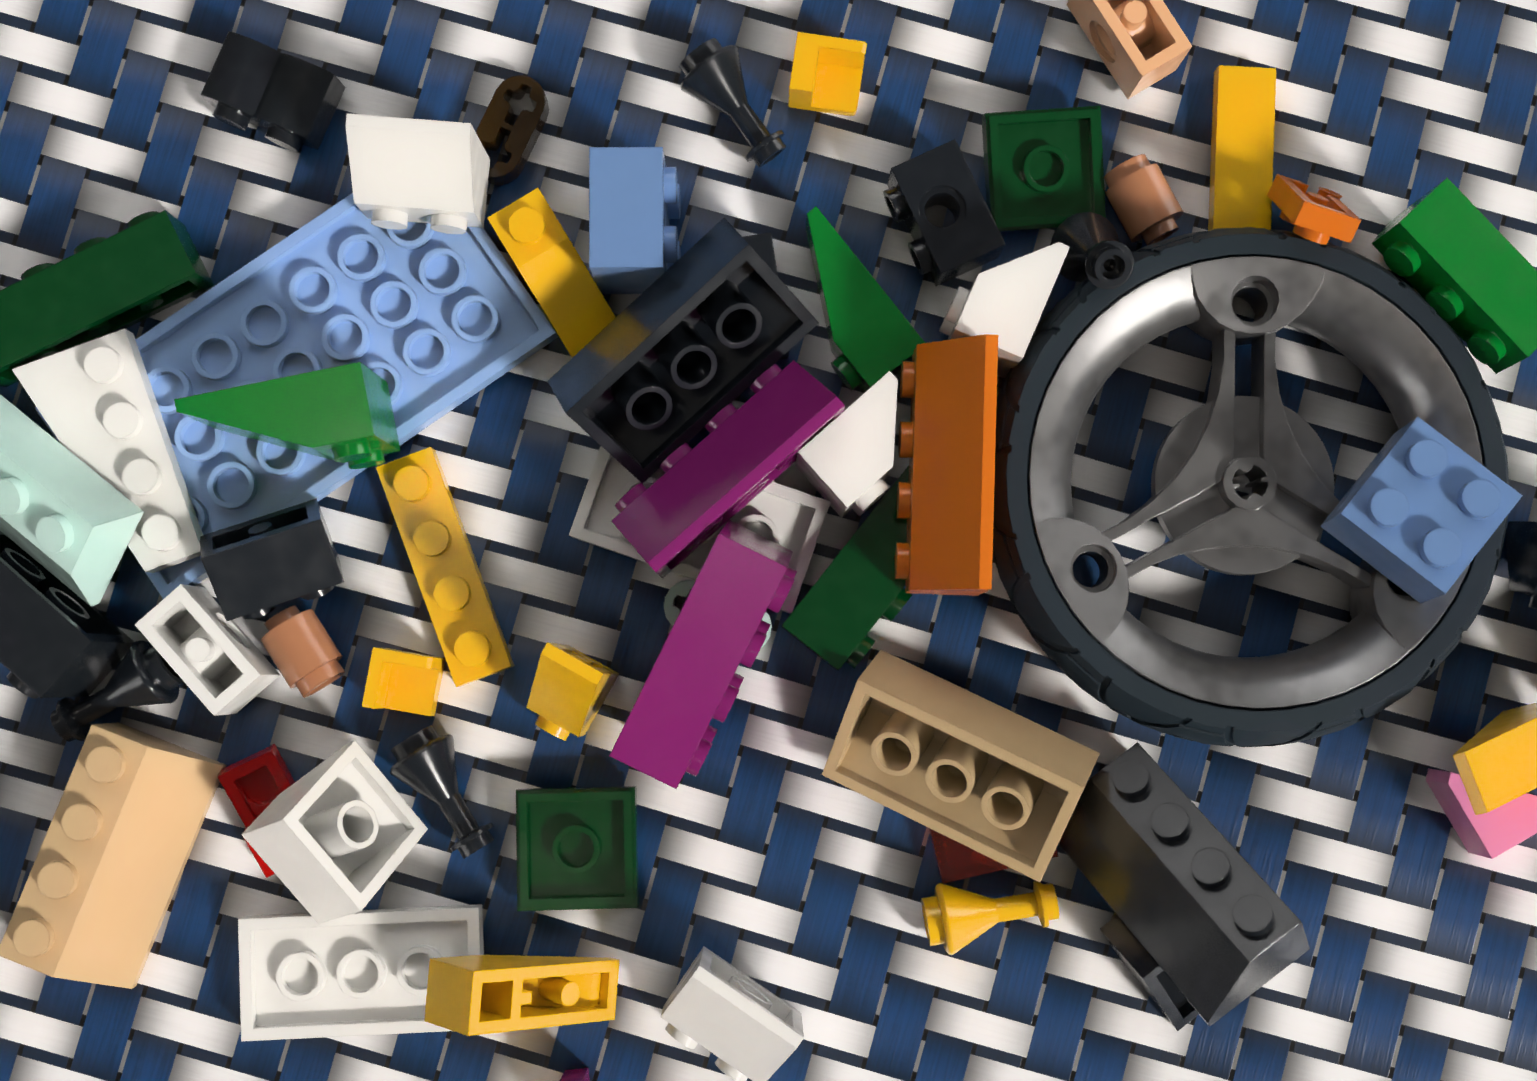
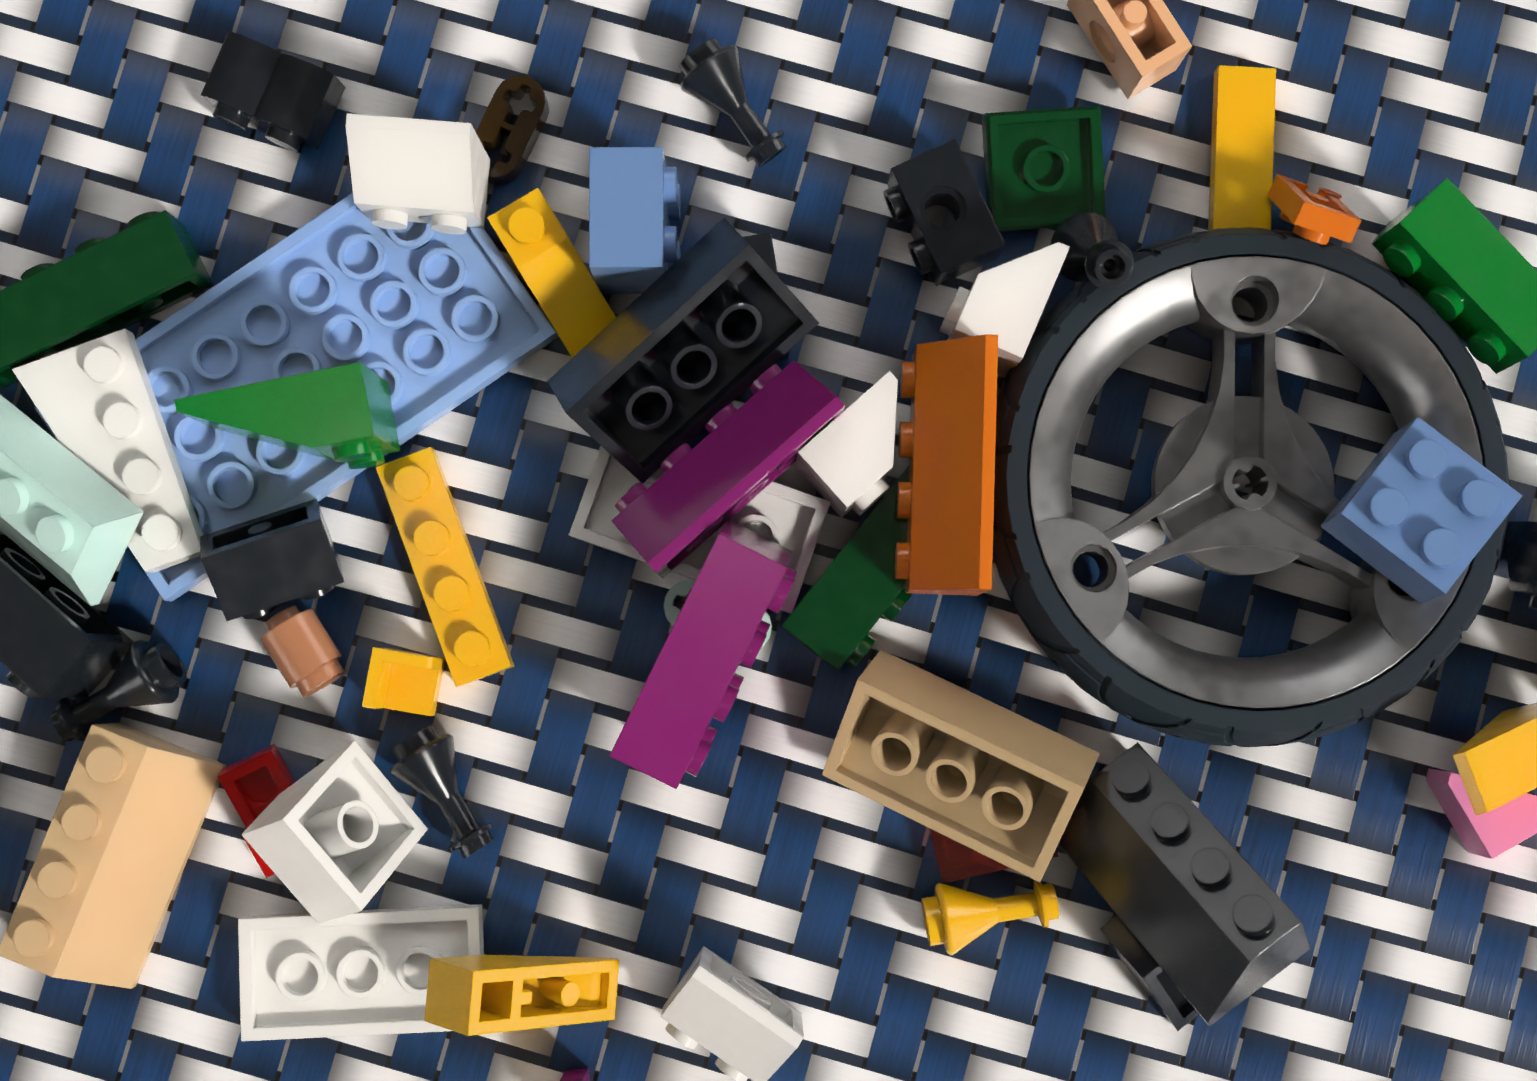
(207, 650): white brick -> none
(568, 690): yellow slope -> none
(577, 848): dark green plate -> none
(826, 74): yellow panel -> none
(861, 320): green slope -> none
(1143, 200): nougat brick -> none

